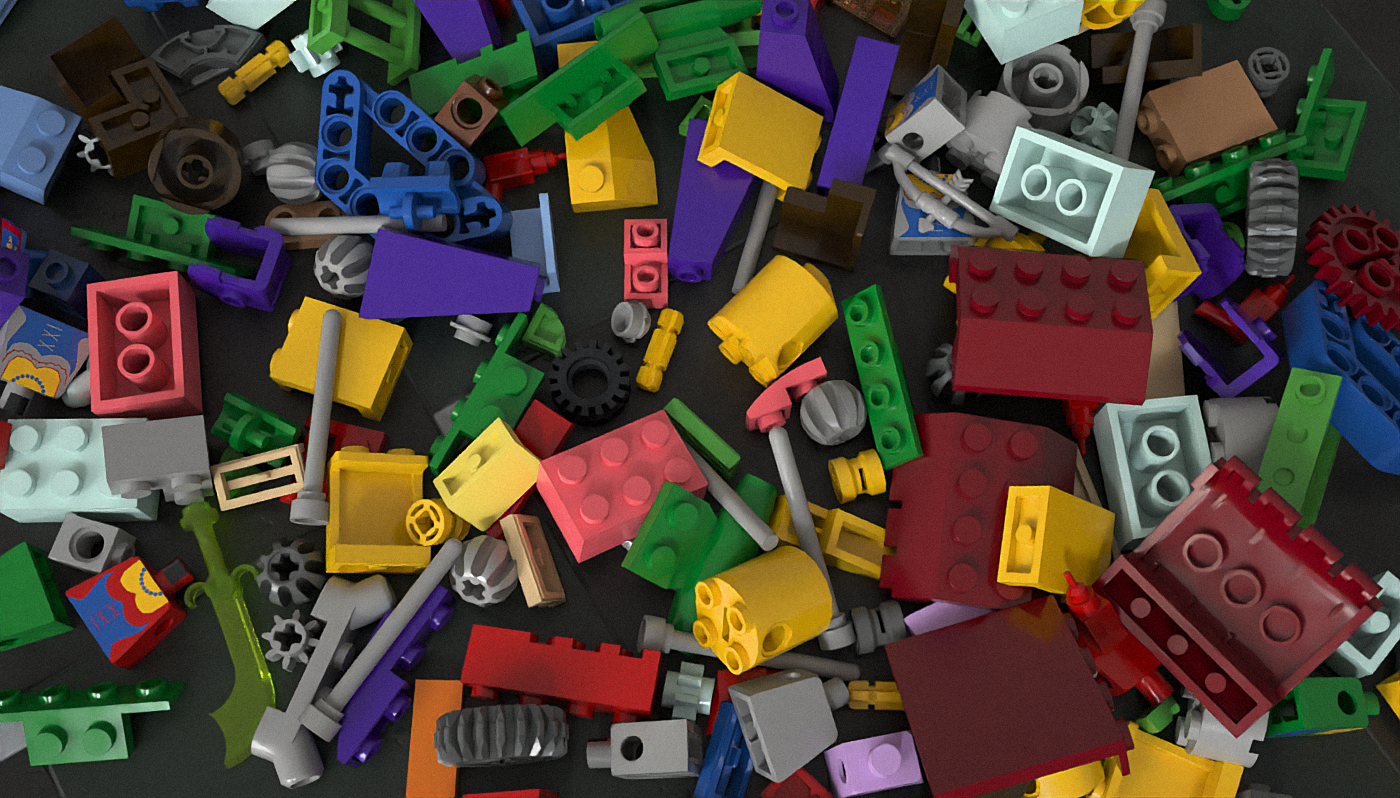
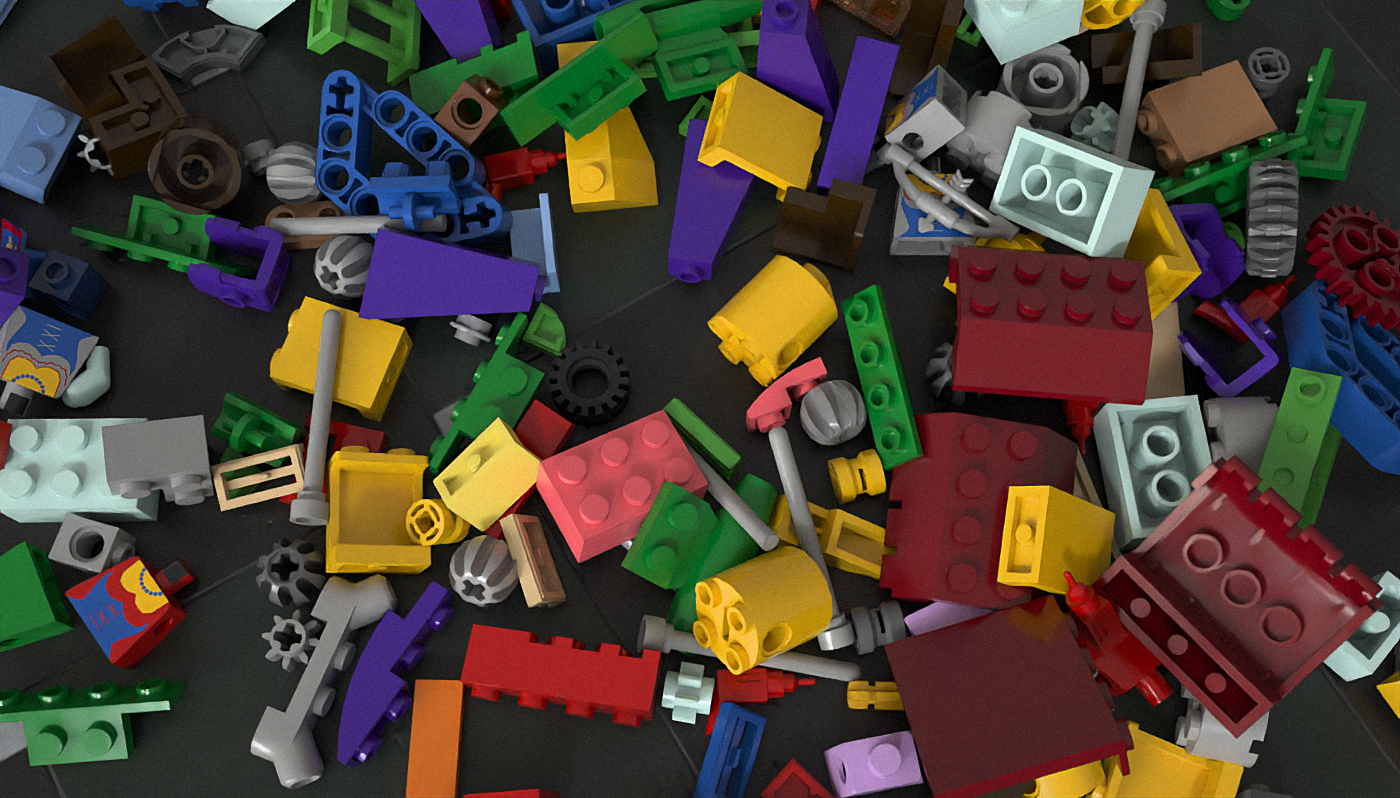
(144, 348): coral brick -> none
(253, 683): clear neon green sword -> none
(254, 72): yellow axle -> none
(308, 59): light aqua gear -> none
(325, 715): light grey piece -> none
(501, 735): dark grey gear -> none
(630, 320): light grey plate -> none
(646, 262): coral slope -> none
(659, 350): yellow axle -> none
(669, 750): light grey torso -> none
(755, 236): light grey bar -> none
(787, 719): light grey torso -> none
(1158, 717): bright green tile -> none
(1323, 708): green torso -> none

